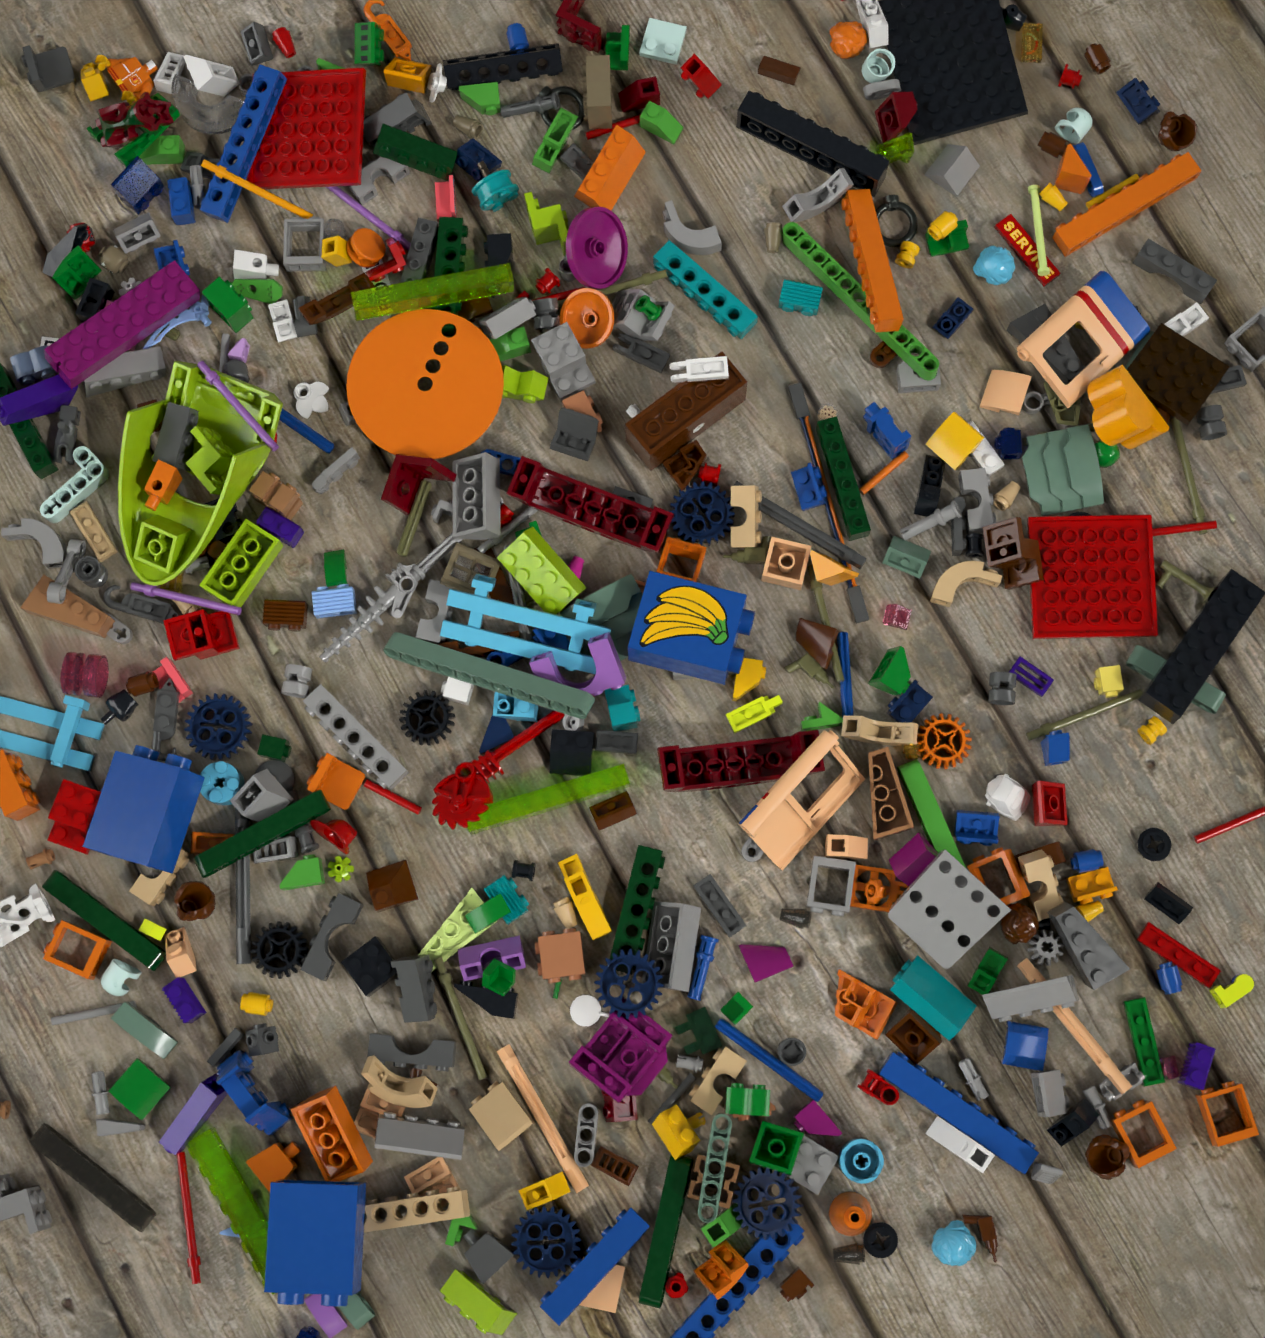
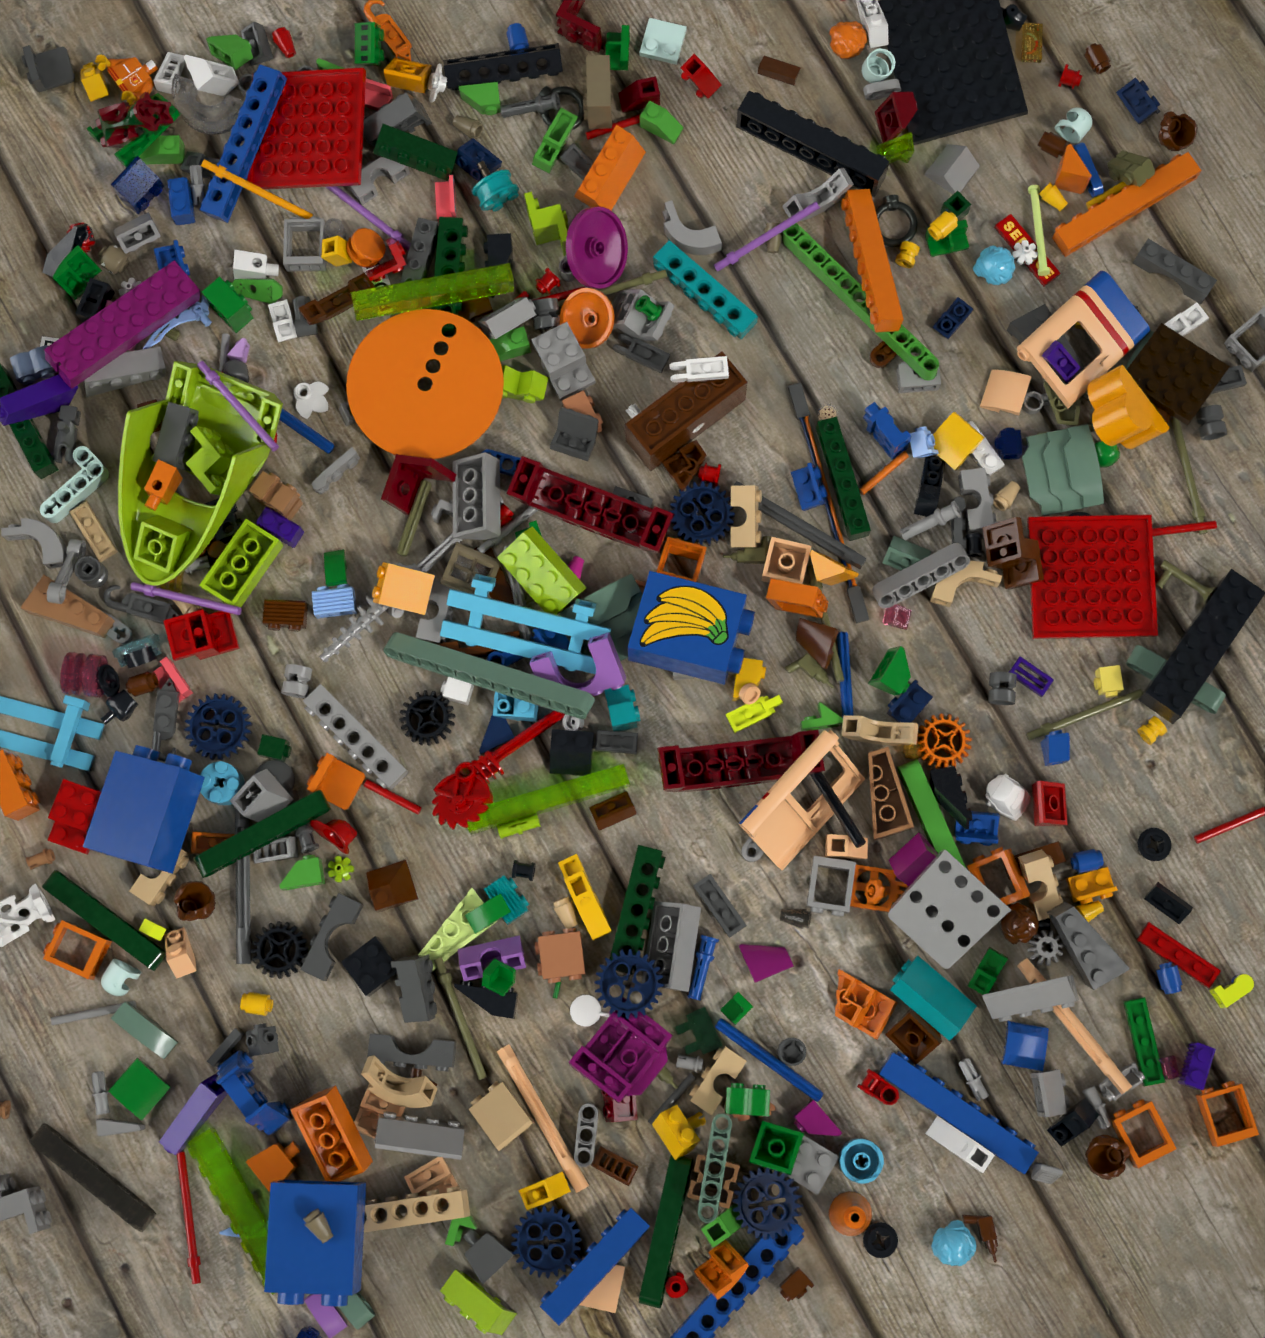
(107, 673): none -> black gear
(138, 651): none -> piece
(184, 1000): dark purple brick -> none
(230, 49): none -> bright green slope
(318, 1225): none -> dark tan cone
(377, 94): none -> coral panel
(403, 588): none -> light orange brick
(518, 826): none -> lime pin
(733, 257): none -> medium lavender bar
(749, 693): none -> light nougat tile
(796, 598): none -> orange window
(800, 297): teal brick -> none
(838, 809): none -> black axle
(849, 1254): clear smoke cone -> none
(921, 575): none -> light grey beam
(922, 443): none -> light blue brick
(948, 793): none -> black slope
(958, 205): none -> dark green brick
(1024, 252): none -> white plant
(1061, 361): none -> dark purple slope
(1131, 168): none -> olive brick

